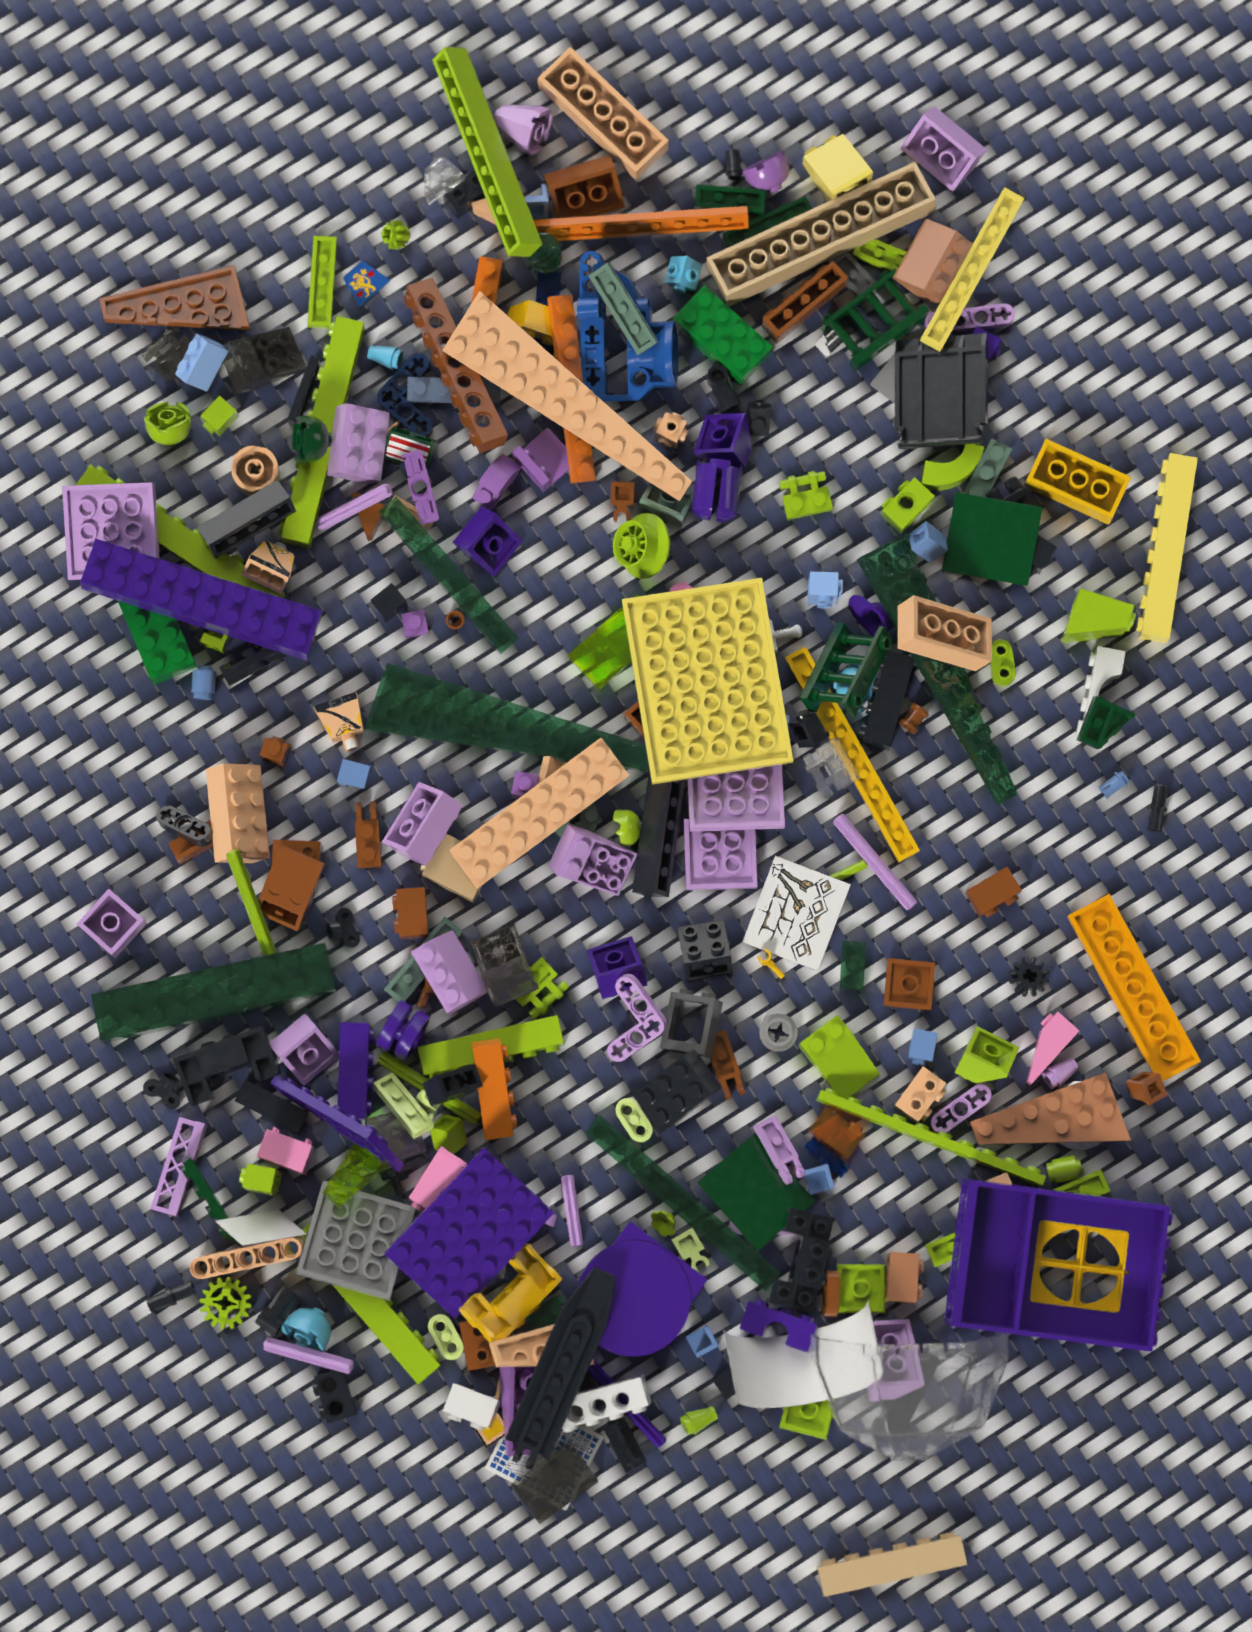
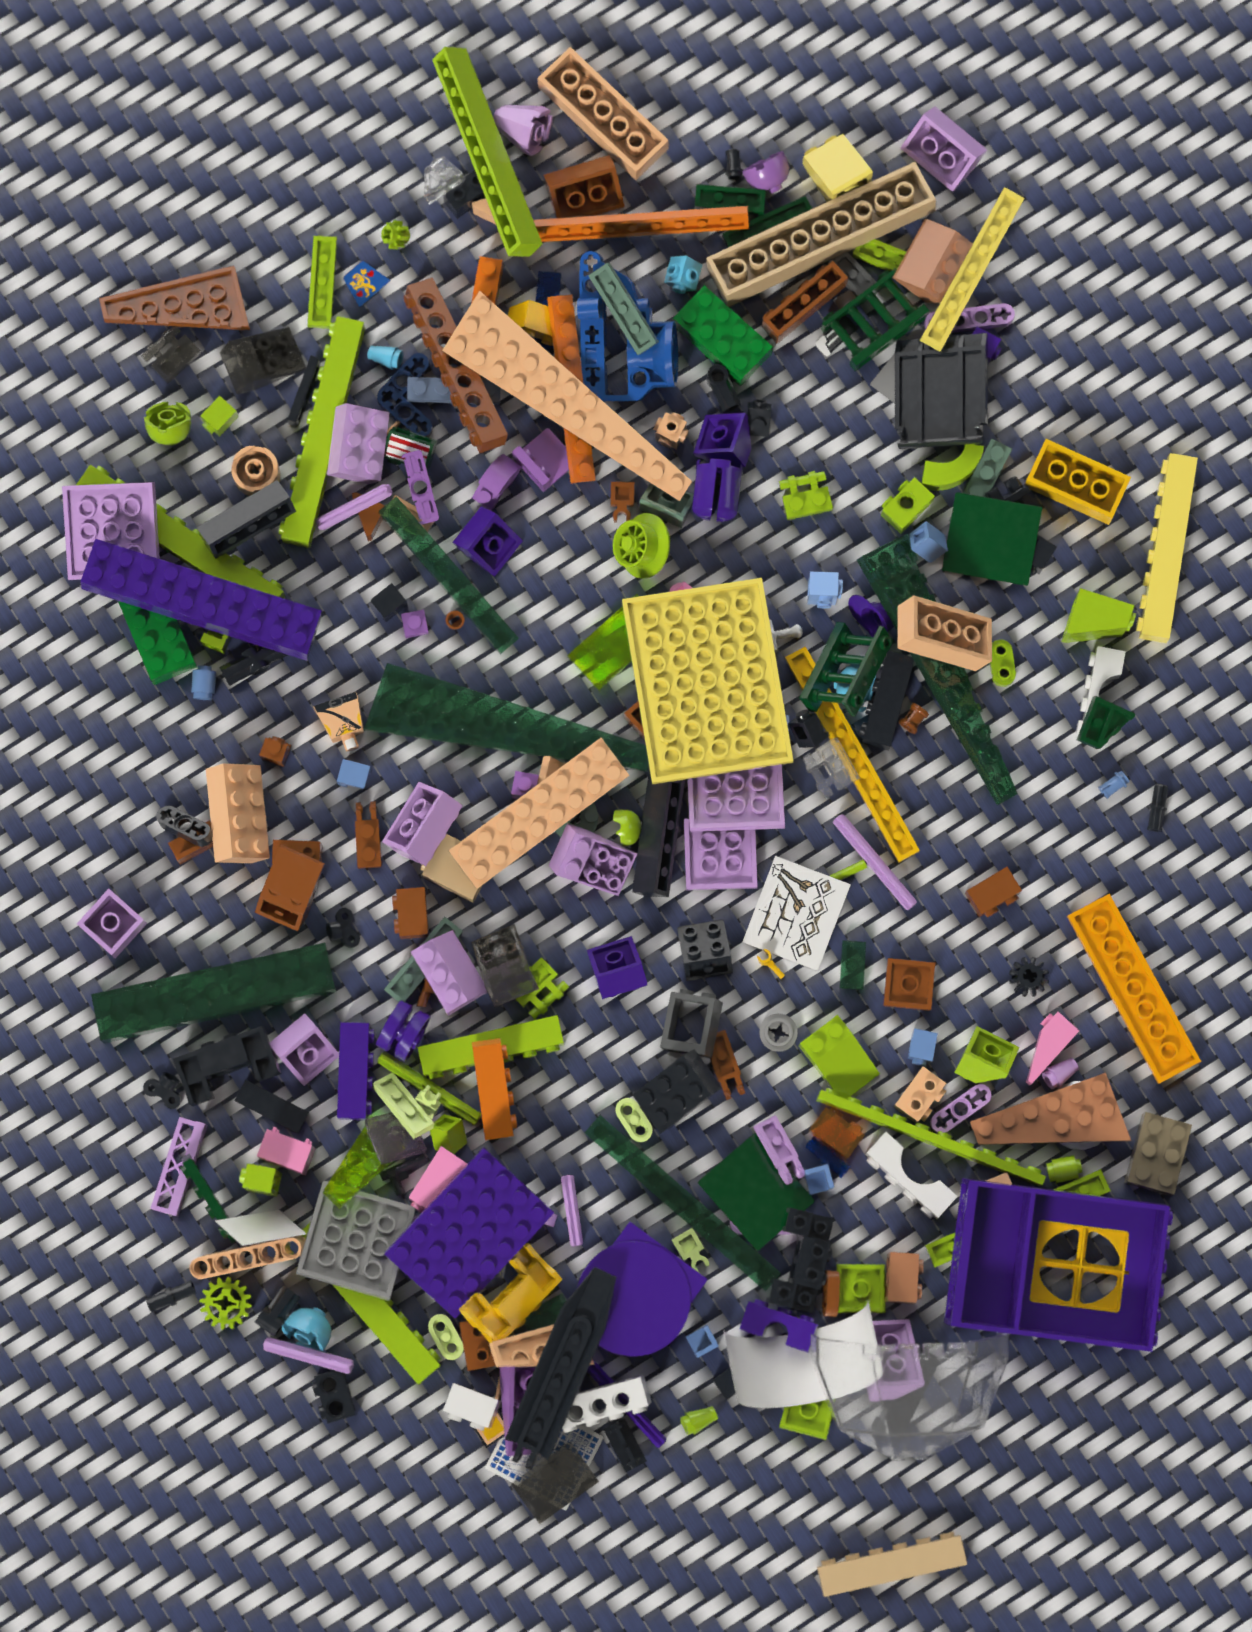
(201, 362): light blue brick -> none
(251, 902): lime axle -> none
(270, 566): light nougat torso -> none
(310, 439): dark green cylinder -> none
(350, 1126): dark purple wing -> none
(452, 1085): black brick -> none
(538, 204): medium blue panel -> none
(547, 256): clear green hair -> none
(643, 1017): lavender beam -> none
(663, 1223): lime plant -> none
(932, 1197): none -> white arch
(1146, 1087): dark orange brick -> none
(1158, 1154): none -> dark tan brick

